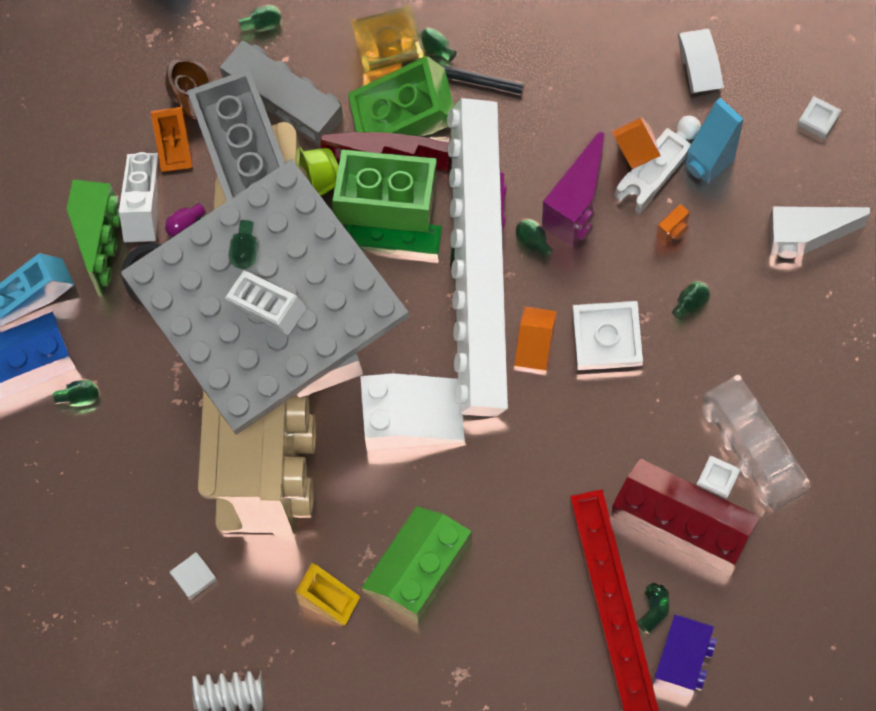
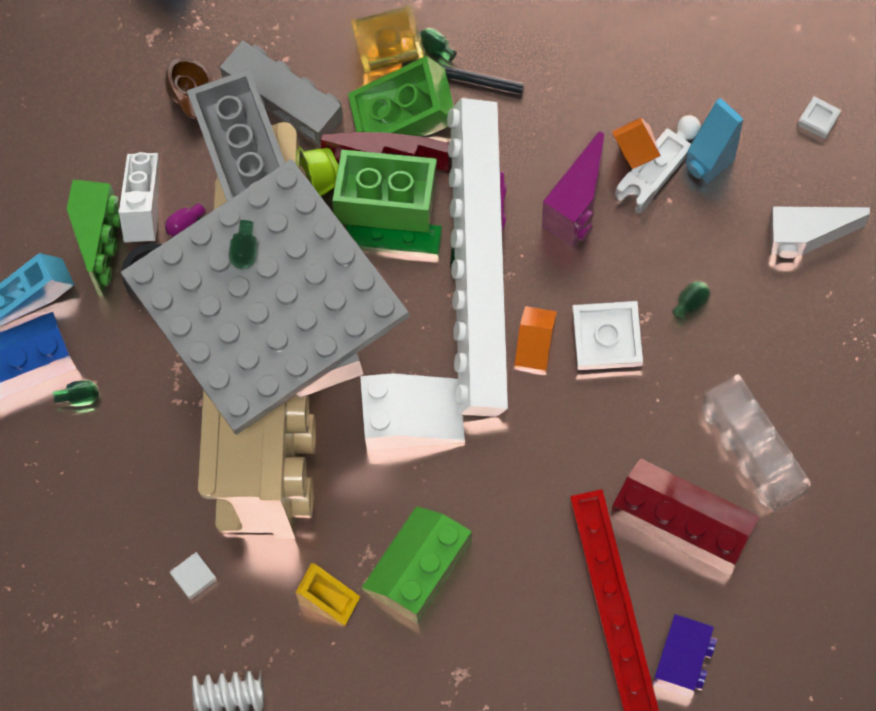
(172, 139): orange slope -> none
(261, 19): clear green cylinder -> none
(283, 314): white slope -> none
(533, 237): clear green cylinder -> none
(659, 607): clear green arm -> none
(673, 225): orange plate -> none
(701, 61): white slope -> none
(718, 477): white tile -> none

